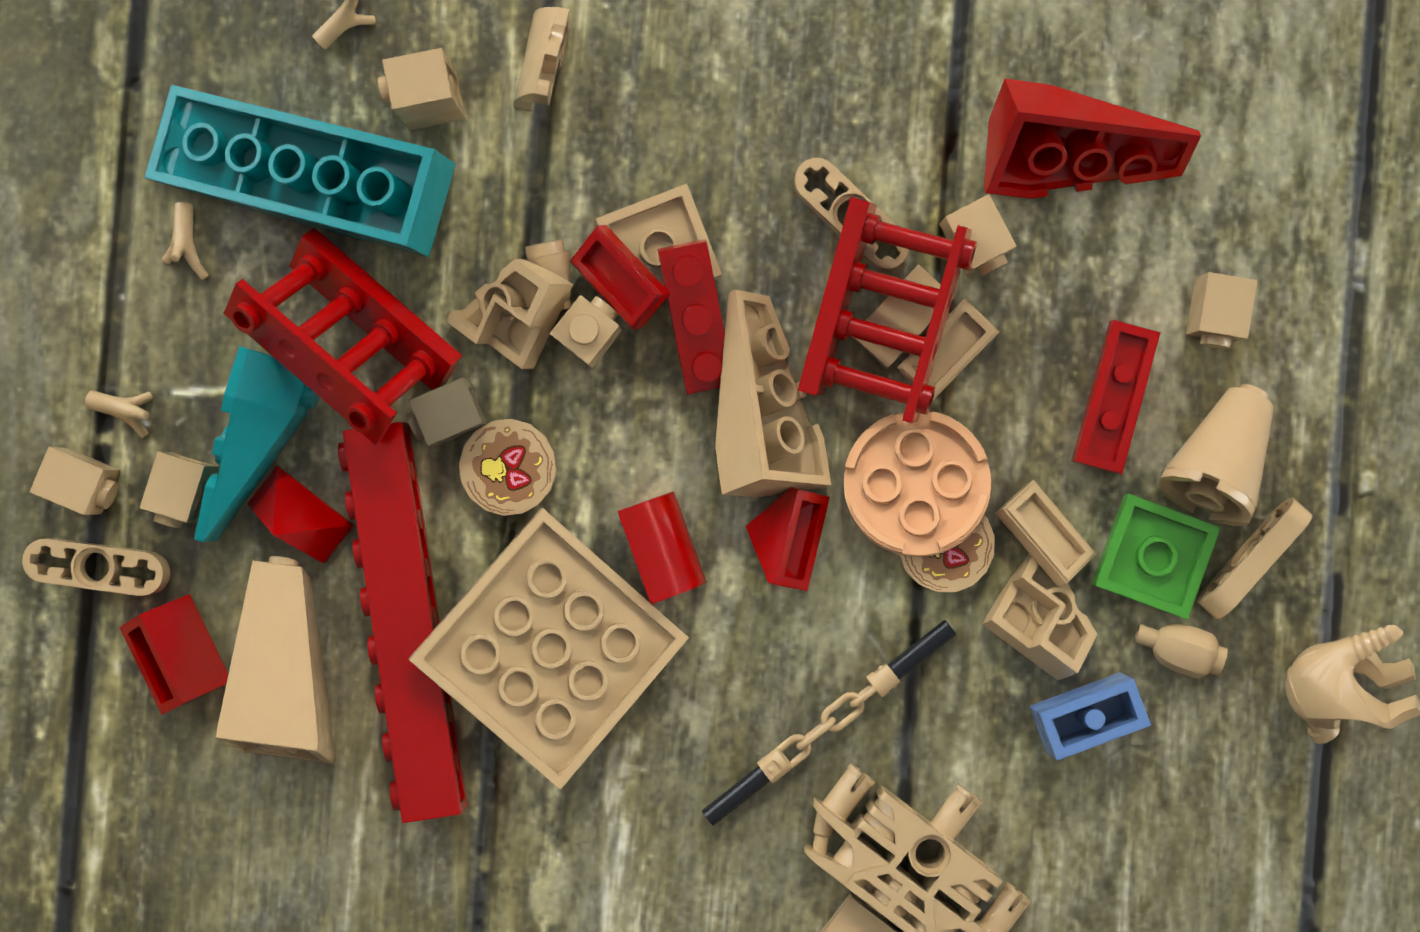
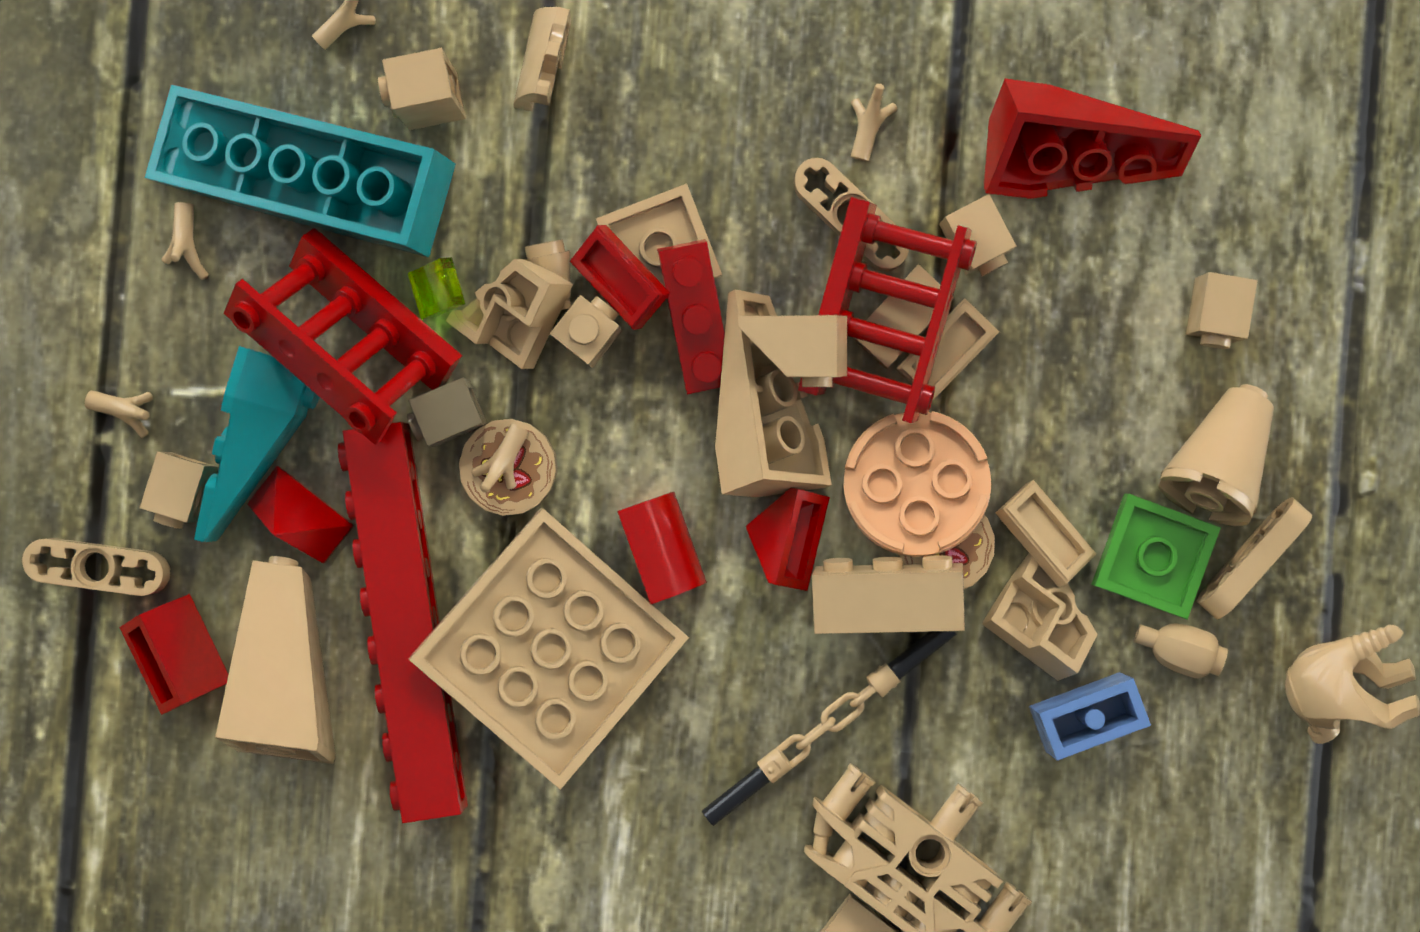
(76, 481): tan brick -> none
(436, 288): none -> clear neon green tile
(502, 460): none -> tan bar
(802, 345): none -> tan slope
(869, 122): none -> tan bar
(888, 596): none -> tan brick
(1115, 397): red plate -> none

